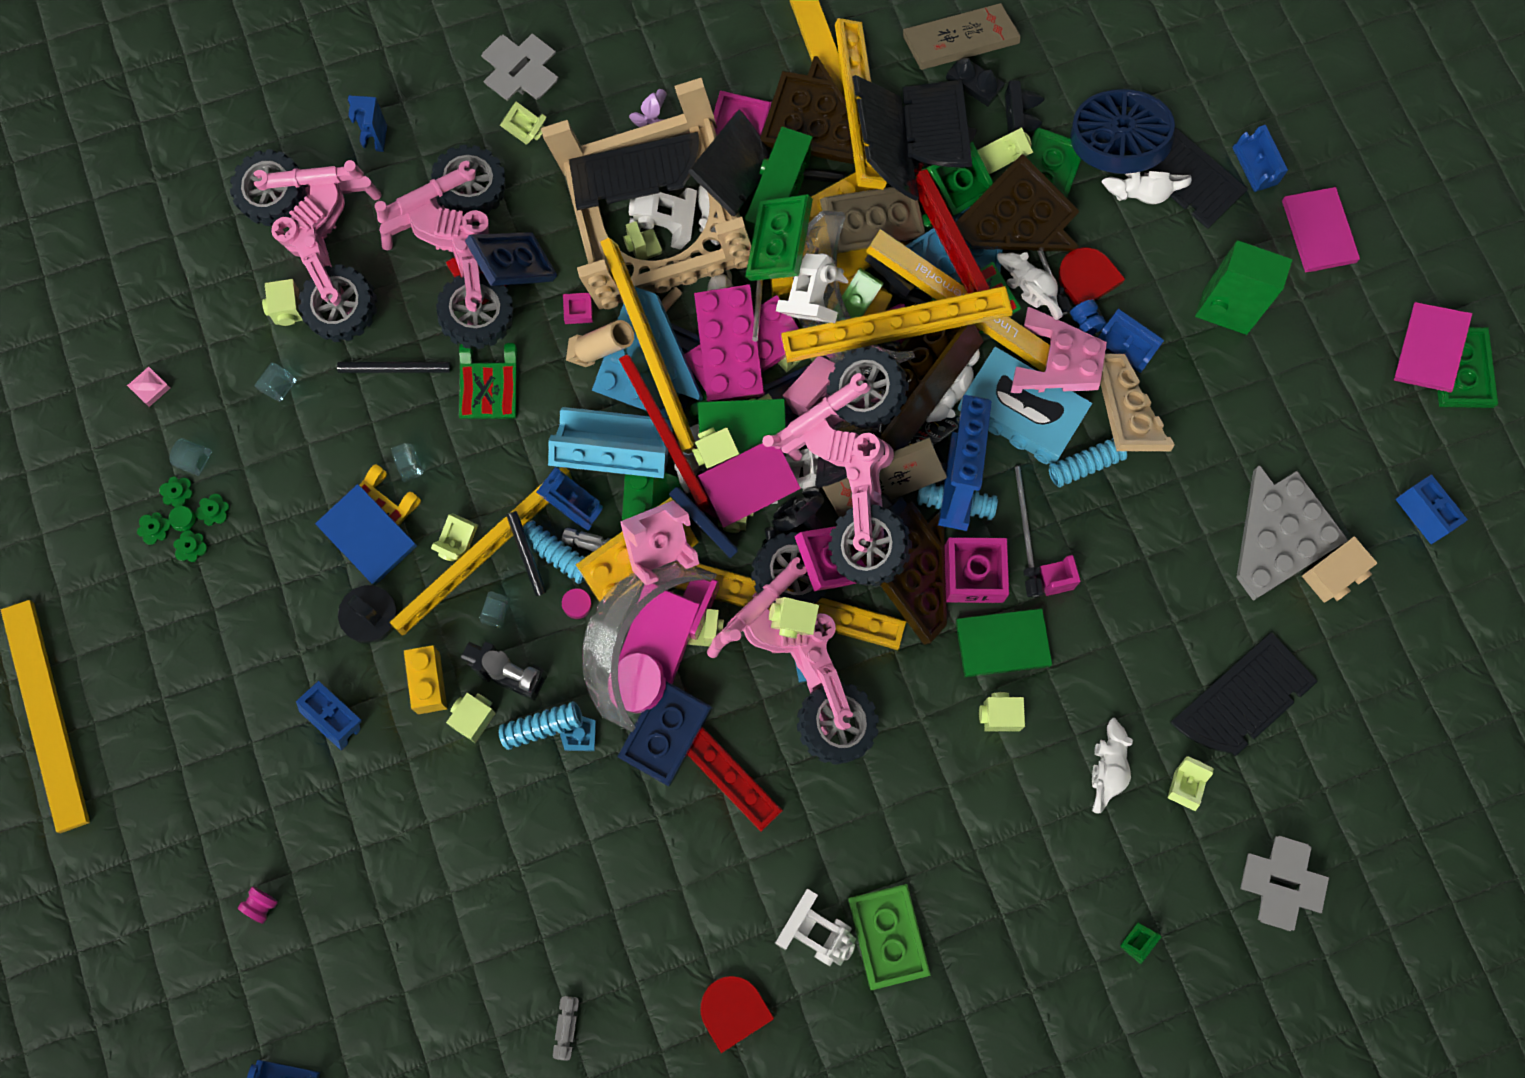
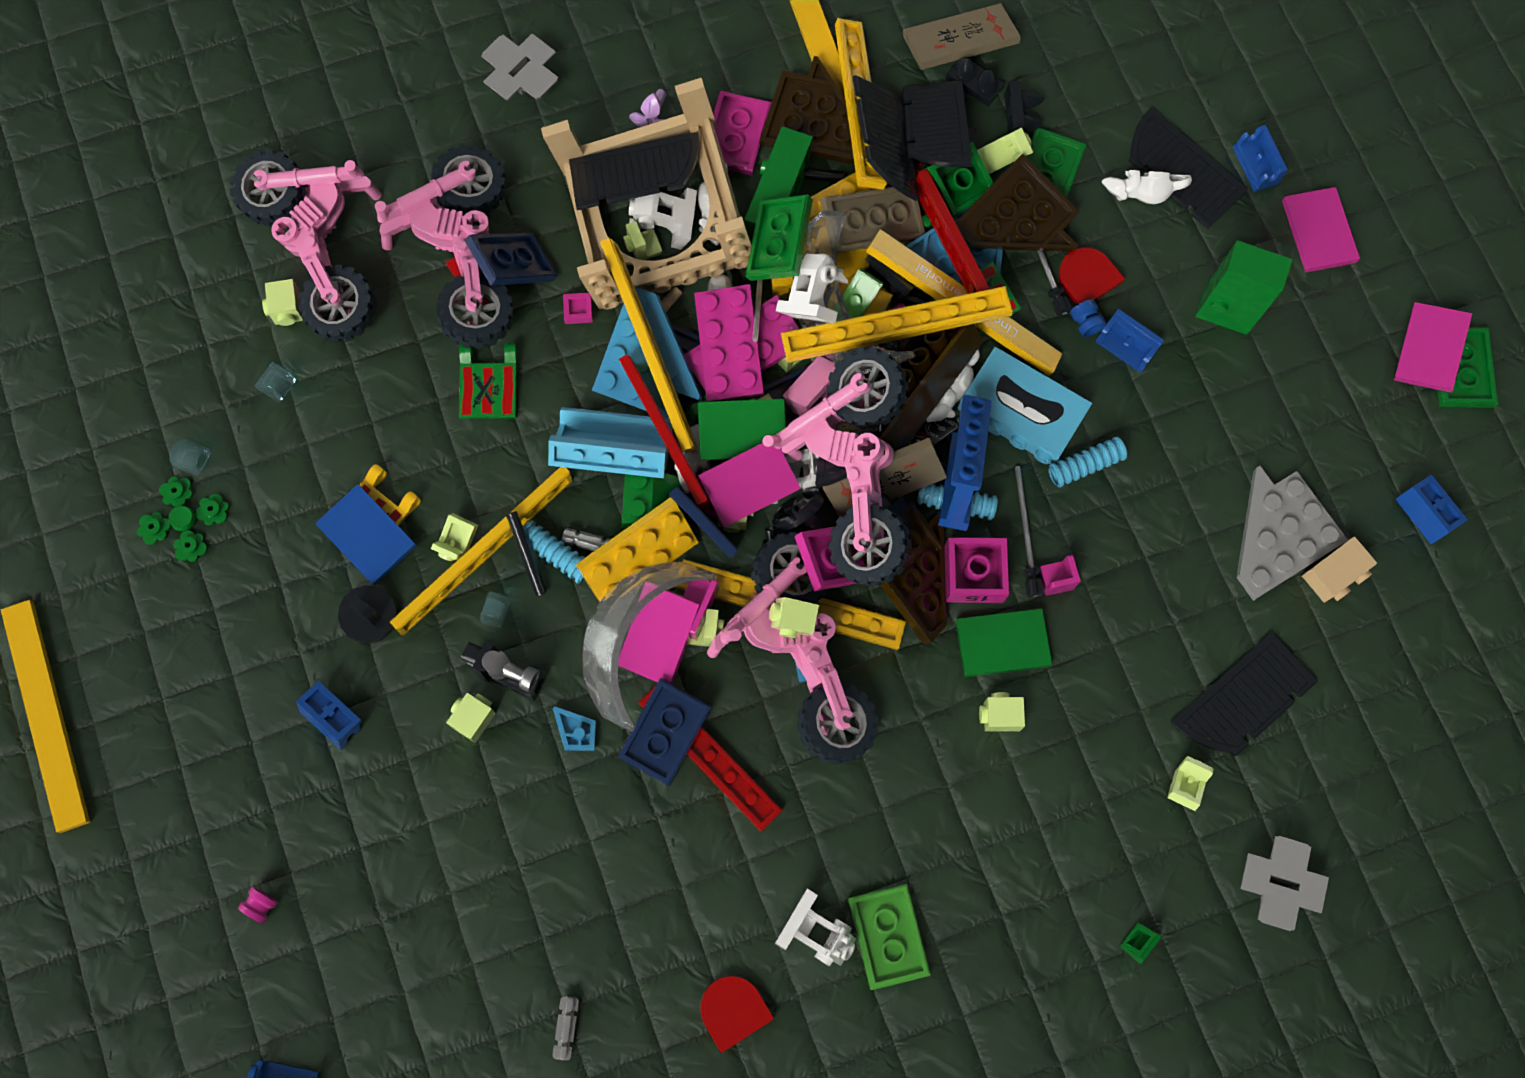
(148, 386): bright pink tile -> none
(370, 120): blue hinge -> none
(394, 367): black bar -> none
(407, 462): clear light blue brick -> none
(425, 679): yellow brick -> none
(523, 123): yellowish green bracket -> none
(540, 725): medium azure piece -> none
(570, 499): blue hinge -> none
(576, 603): dark pink tile -> none
(599, 343): tan piece -> none
(640, 682): tile -> none
(658, 539): bright pink panel -> none
(714, 447): yellowish green brick -> none
(731, 164): black piece -> none
(1037, 285): white animal -> none
(1072, 361): bright pink wing -> none
(1110, 135): dark blue piece -> none
(1113, 771): white animal -> none
(1129, 409): tan wing -> none

